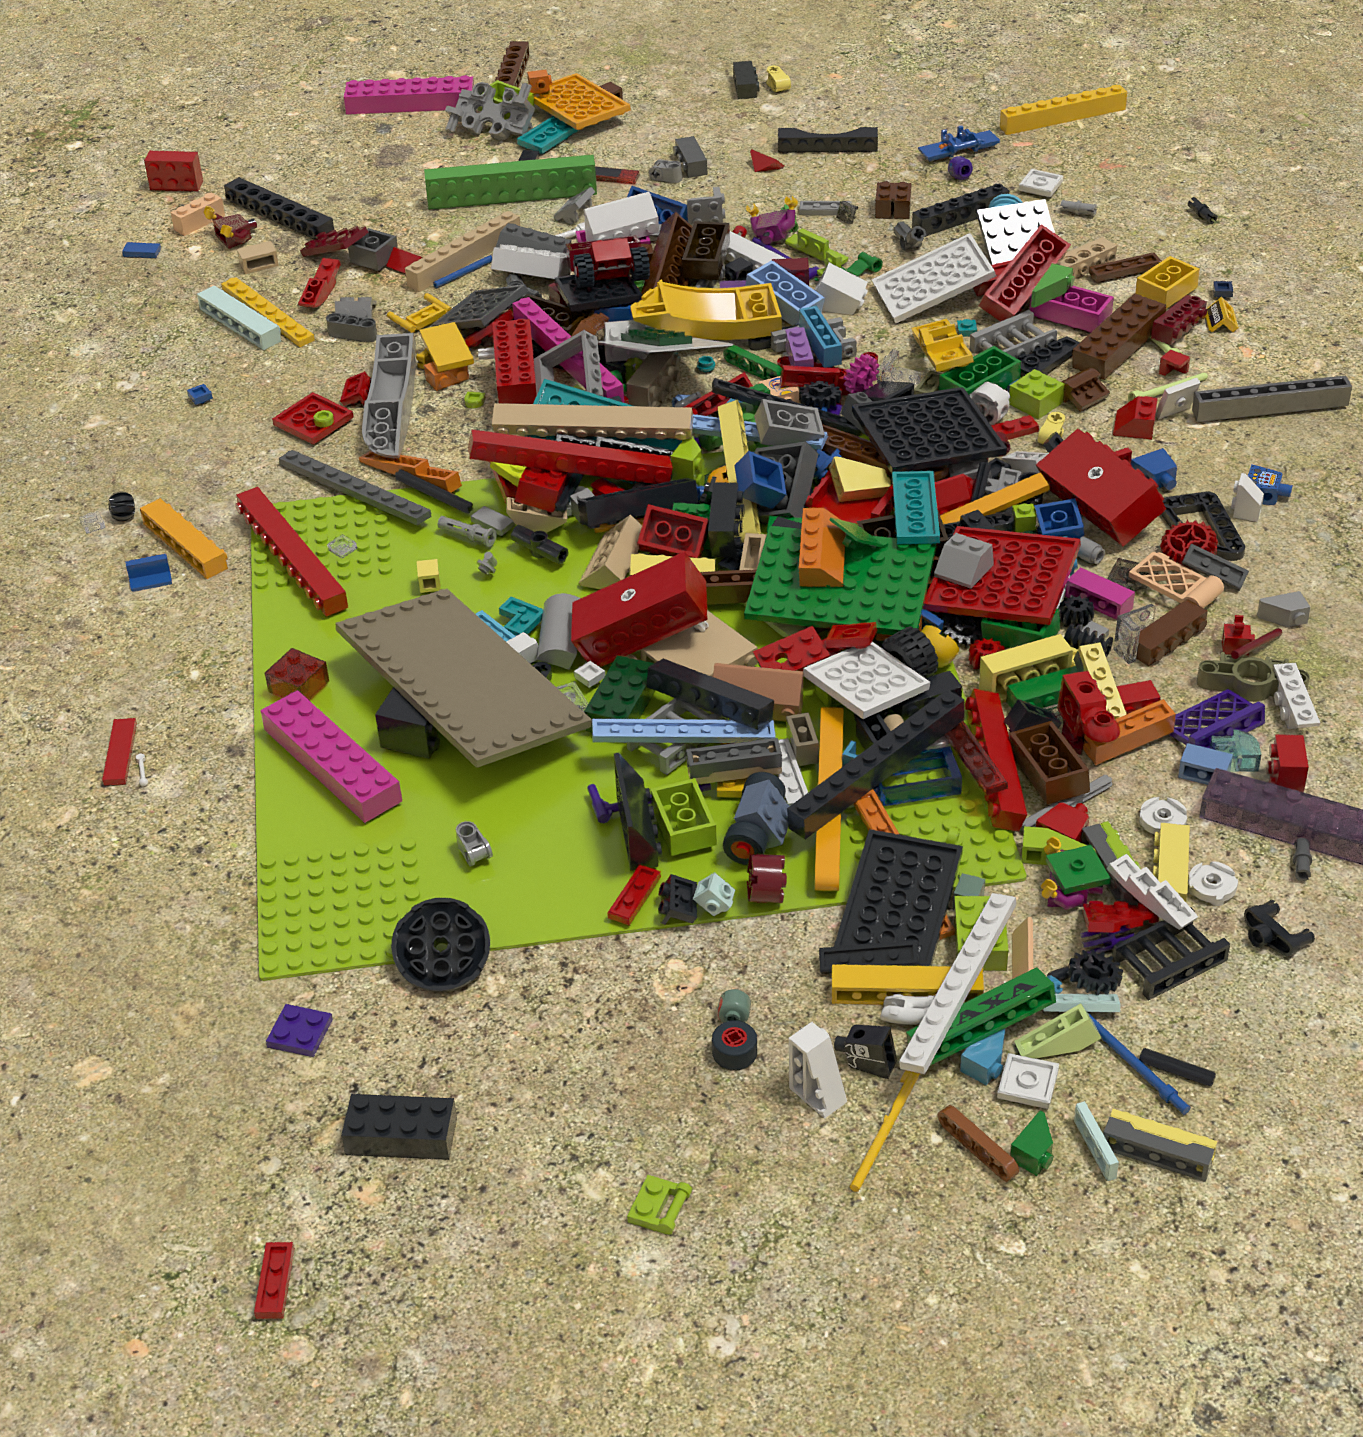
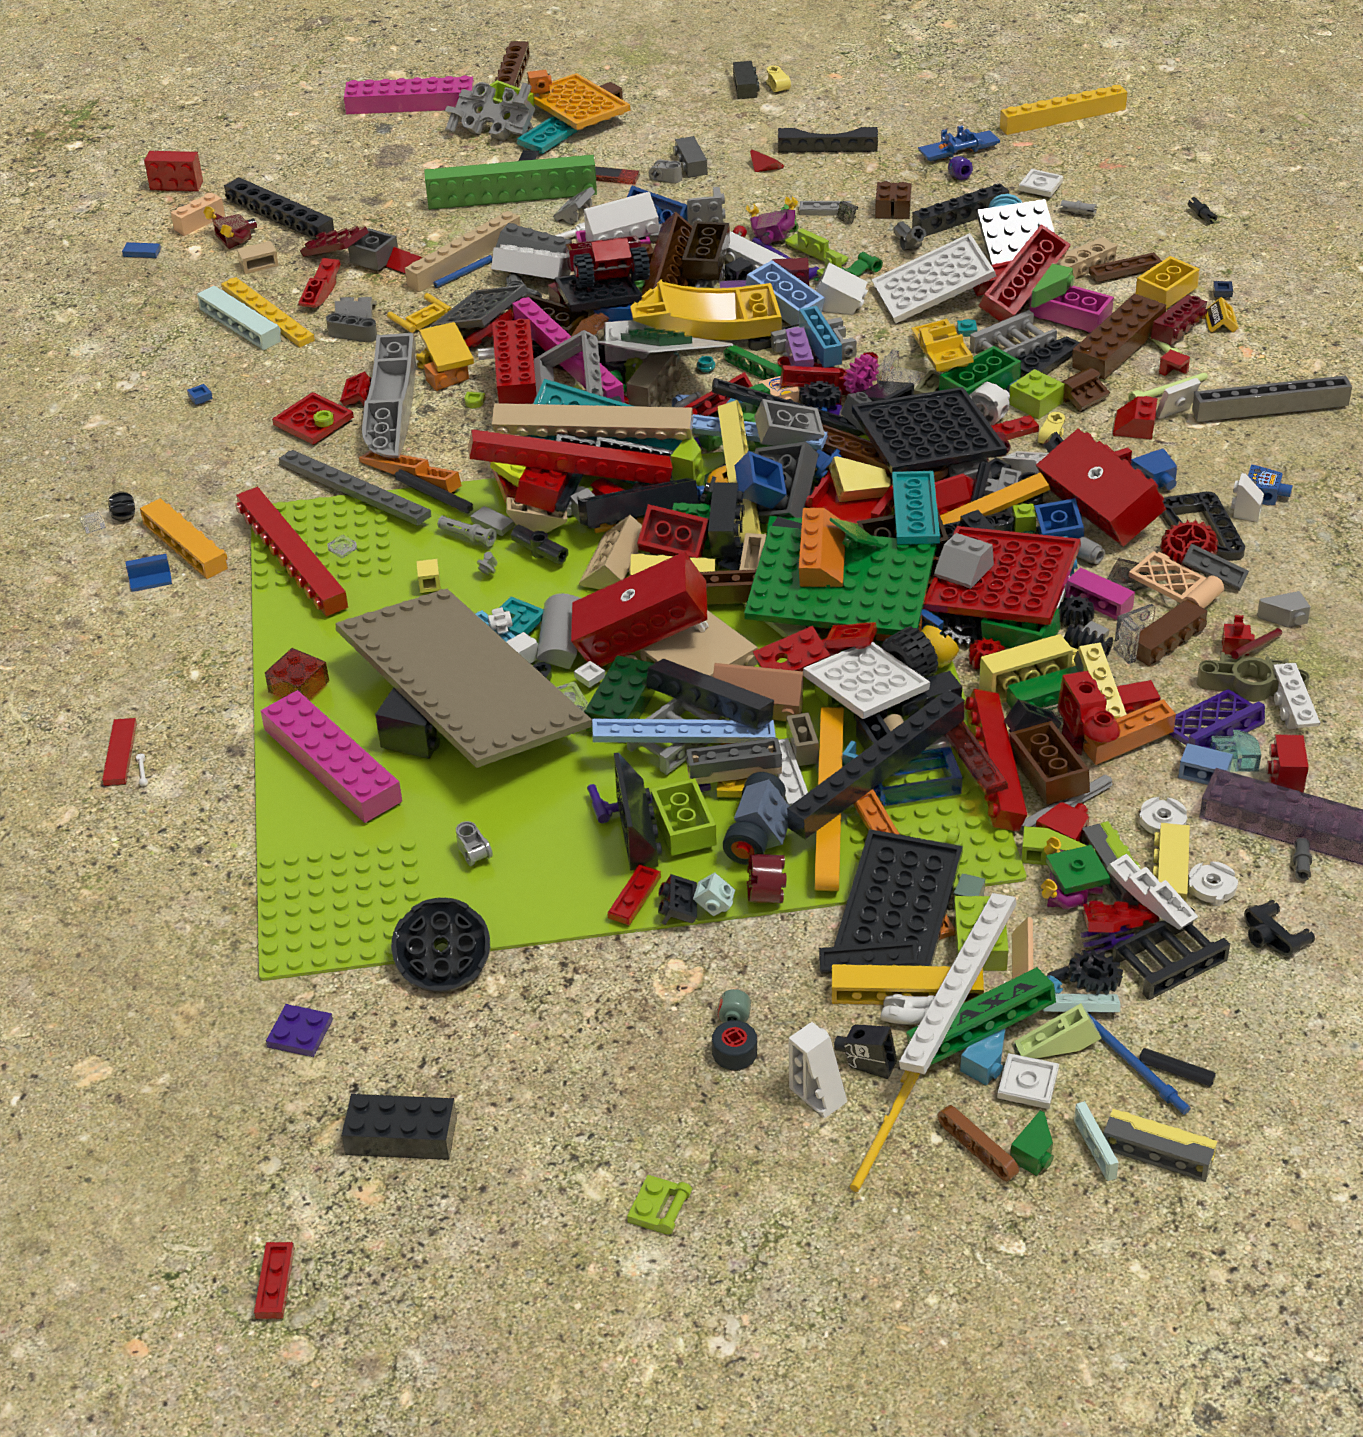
(500, 620): none -> white gear

